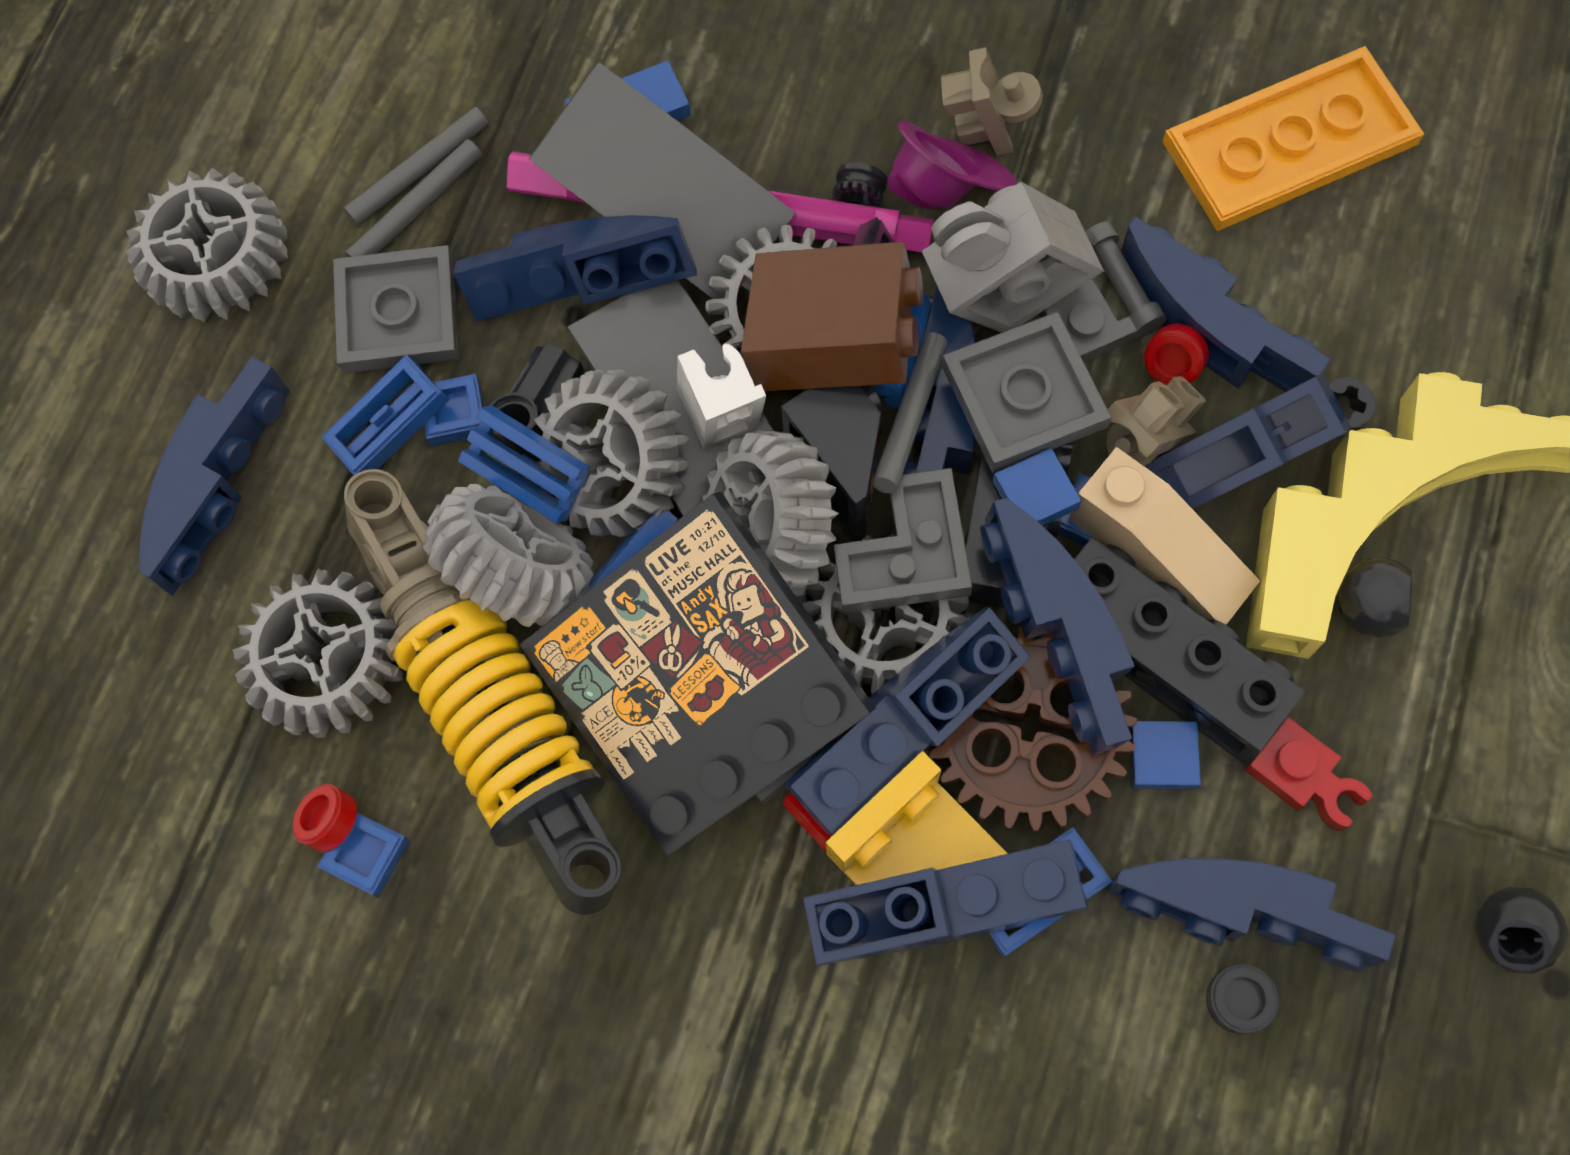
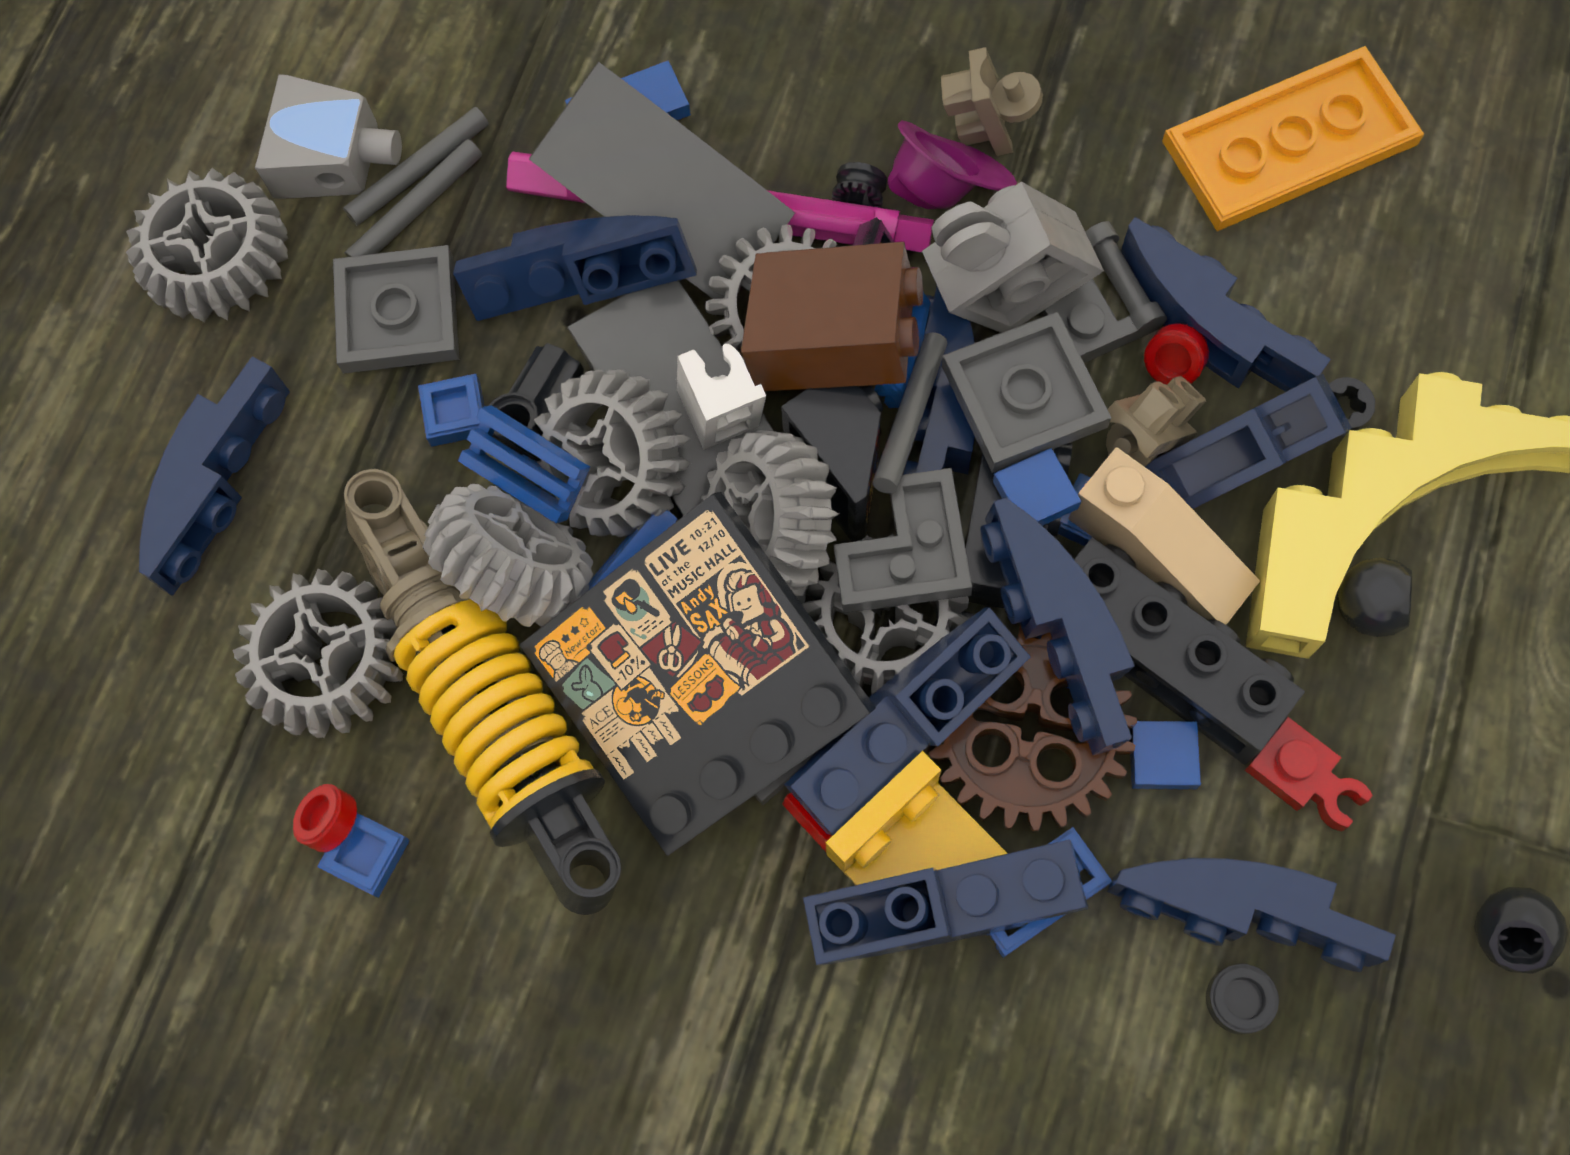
(321, 141): none -> light grey torso
(390, 424): blue tile -> none

